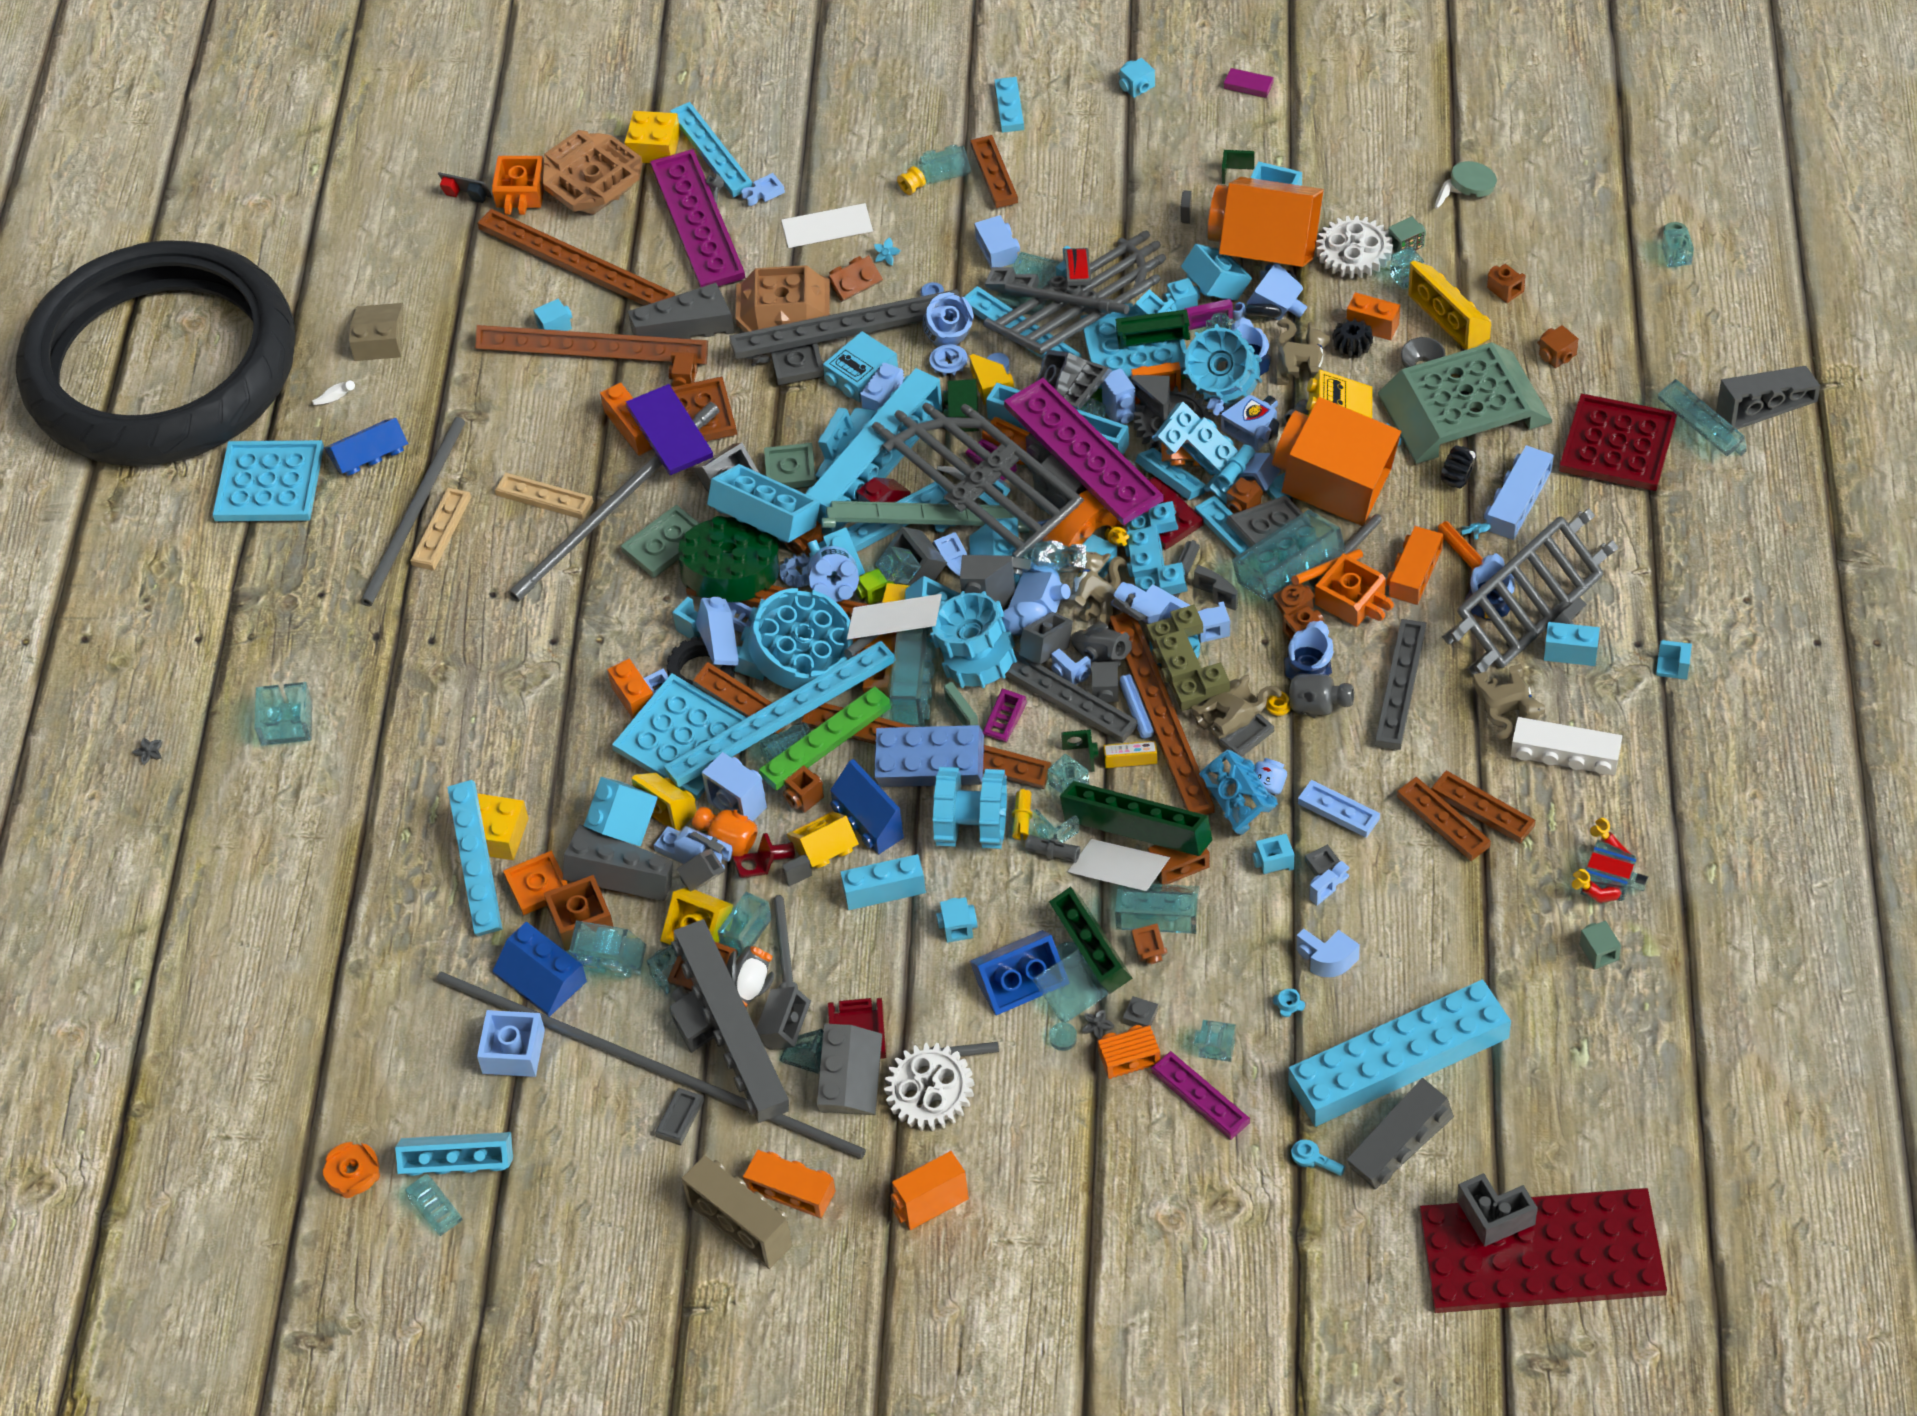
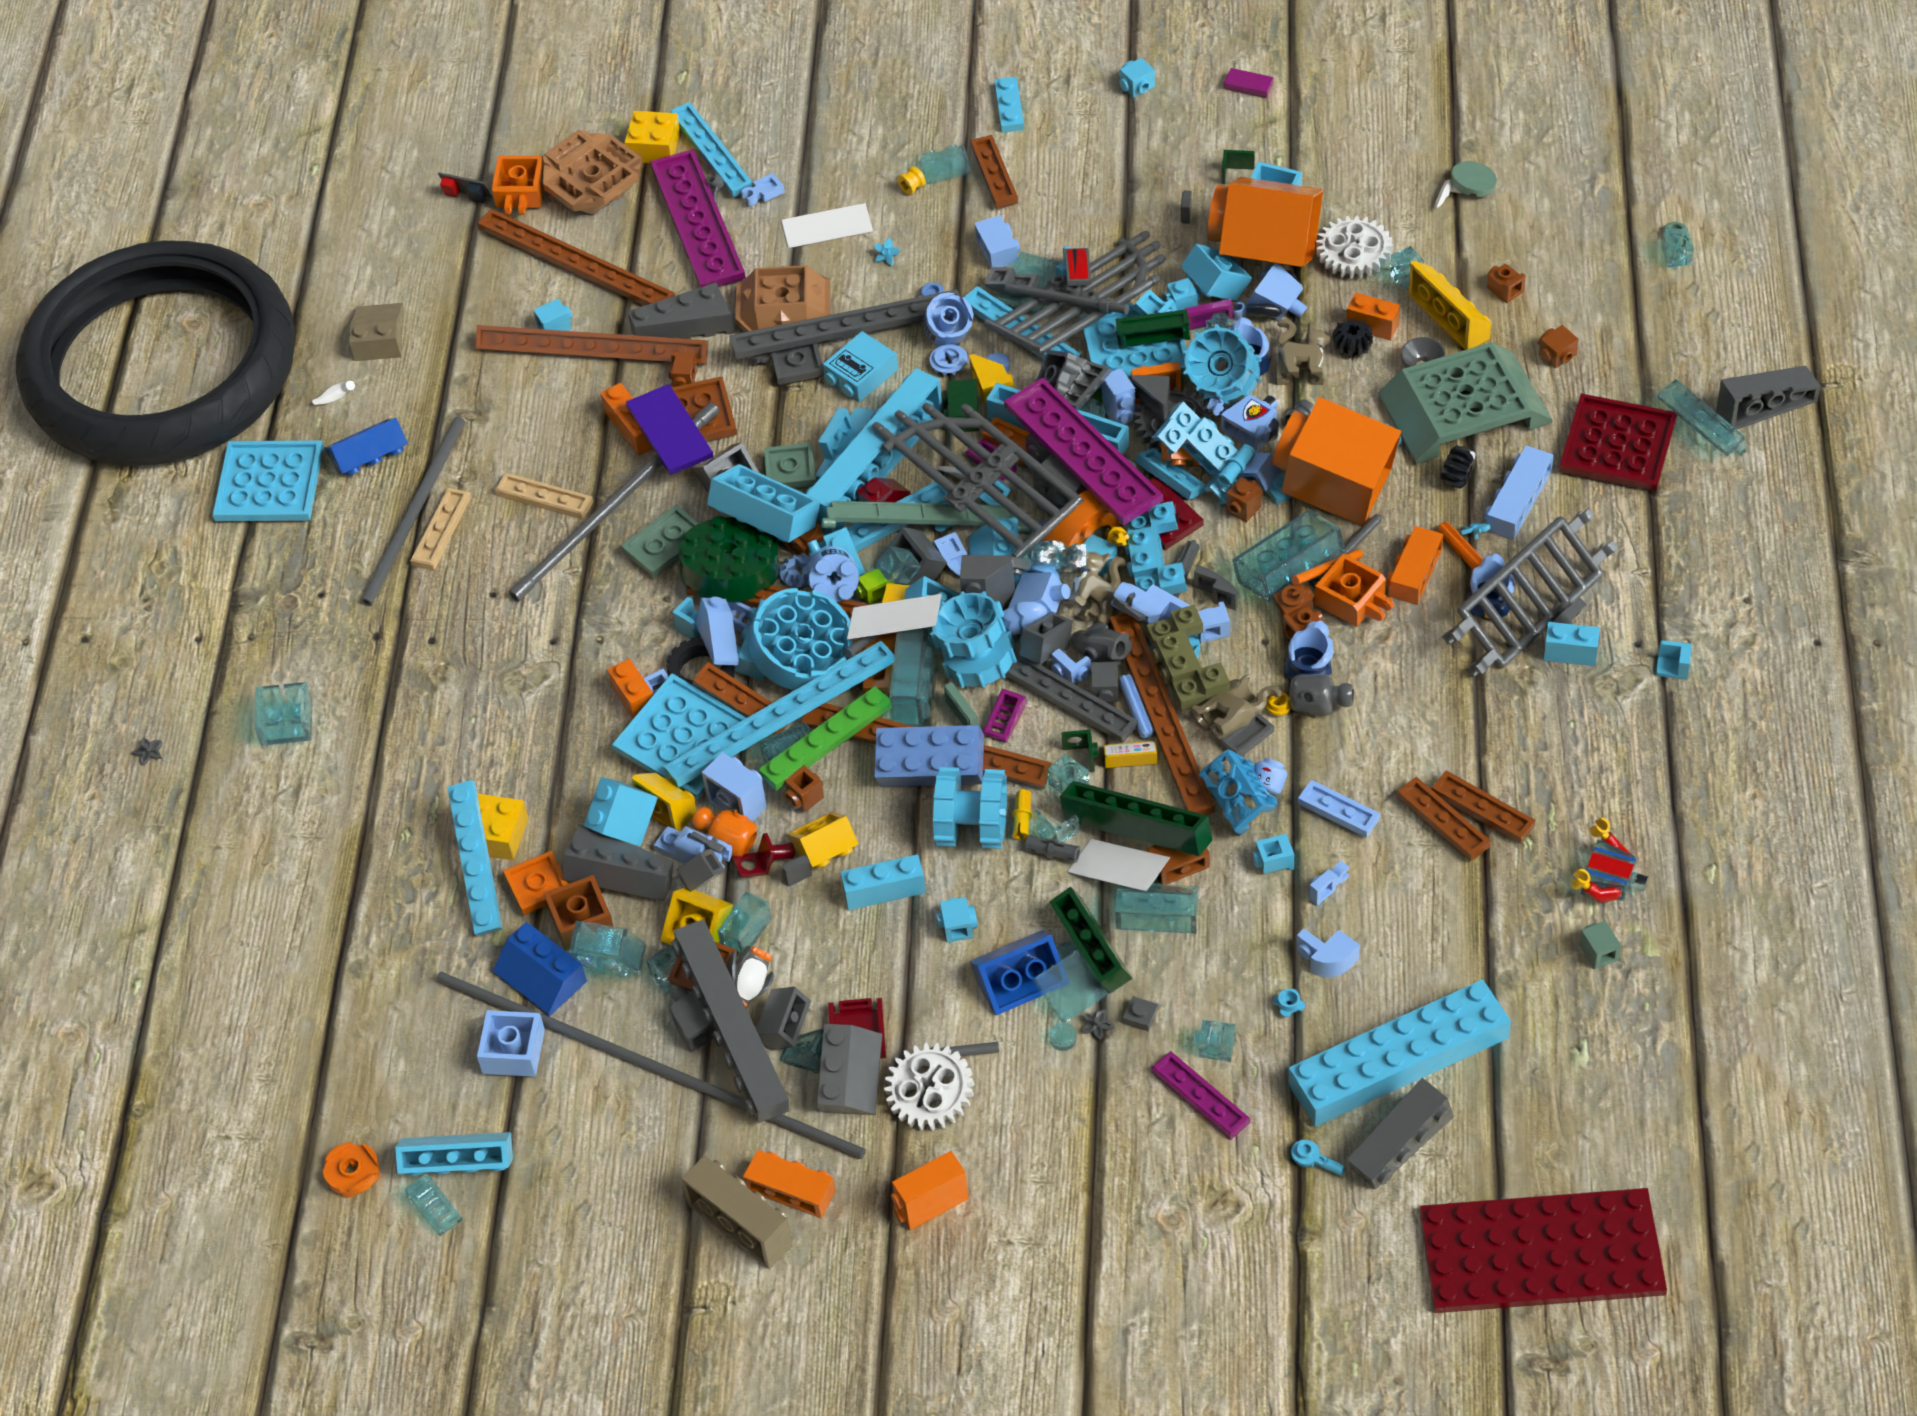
(679, 1116): dark grey tile -> none
(783, 943): dark grey bar -> none
(855, 278): bracket -> none
(867, 808): blue slope -> none
(881, 385): light blue brick -> none
(1128, 1051): orange brick -> none
(1148, 944): dark orange bracket -> none
(1215, 517): medium azure plate -> none
(1262, 520): dark grey tile -> none
(1321, 860): dark grey plate -> none
(1341, 391): yellow brick -> none
(1400, 684): dark grey plate -> none
(1407, 234): sand green brick -> none
(1495, 1215): dark grey brick -> none
(1506, 698): dark tan animal -> none
(1566, 746): white brick -> none

